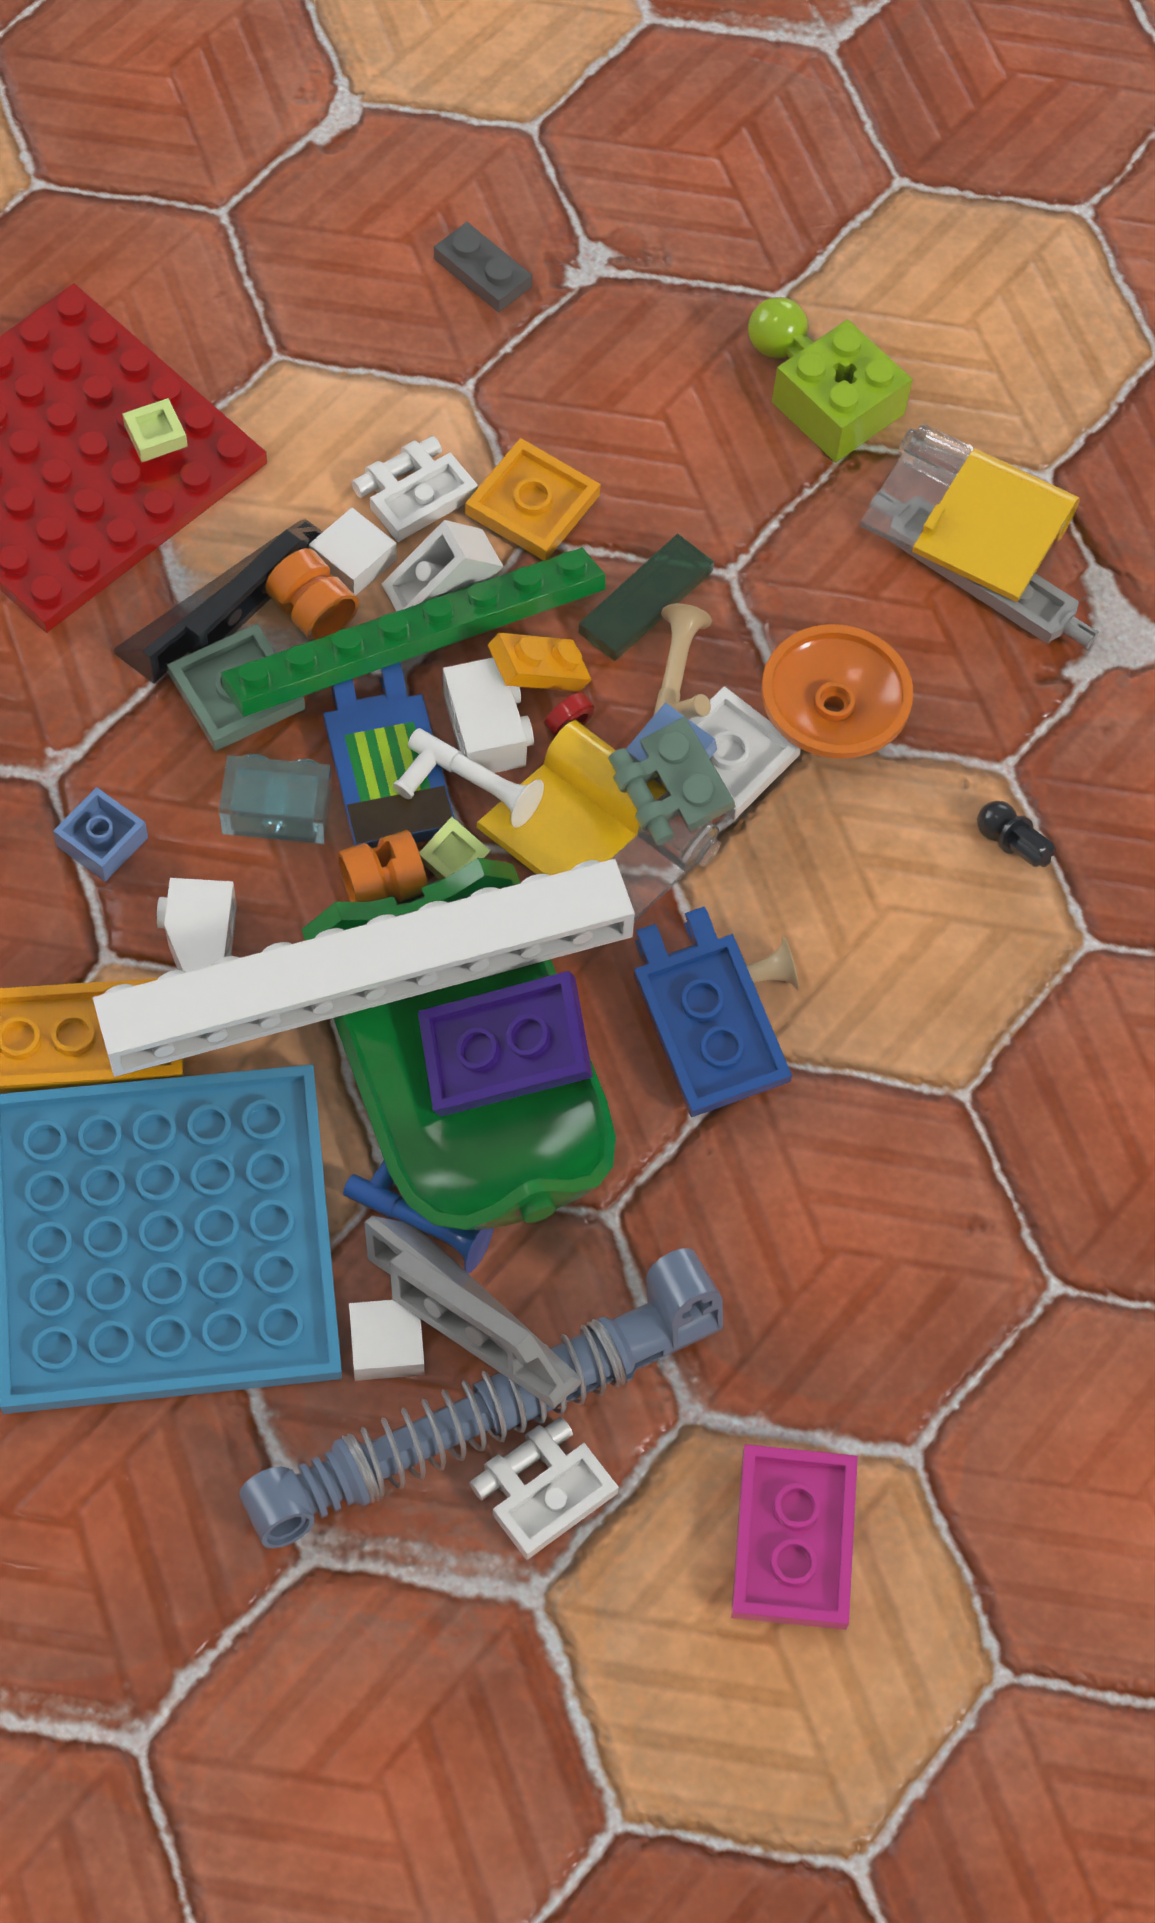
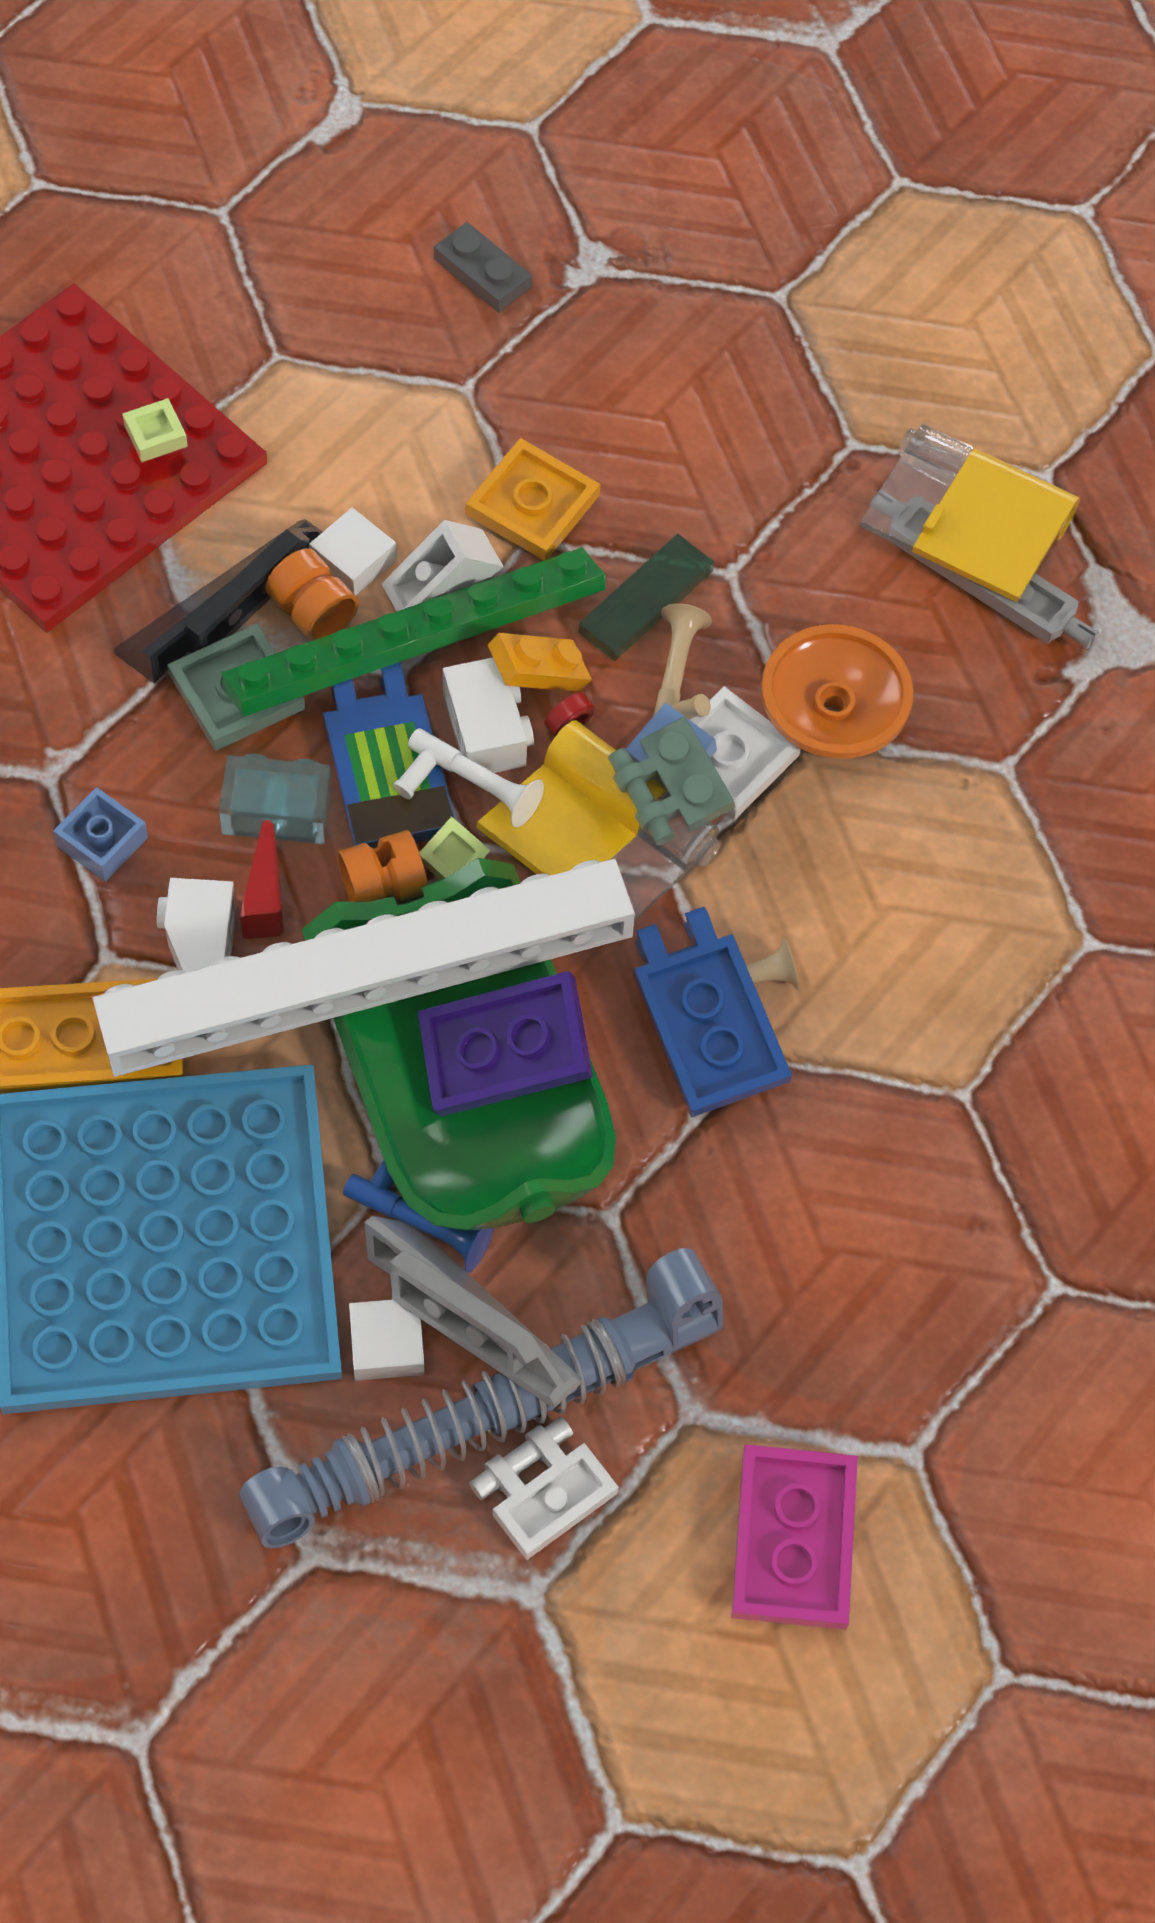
(262, 904): none -> red slope
(419, 498): white plate -> none
(830, 388): lime brick -> none
(1015, 833): black axle -> none

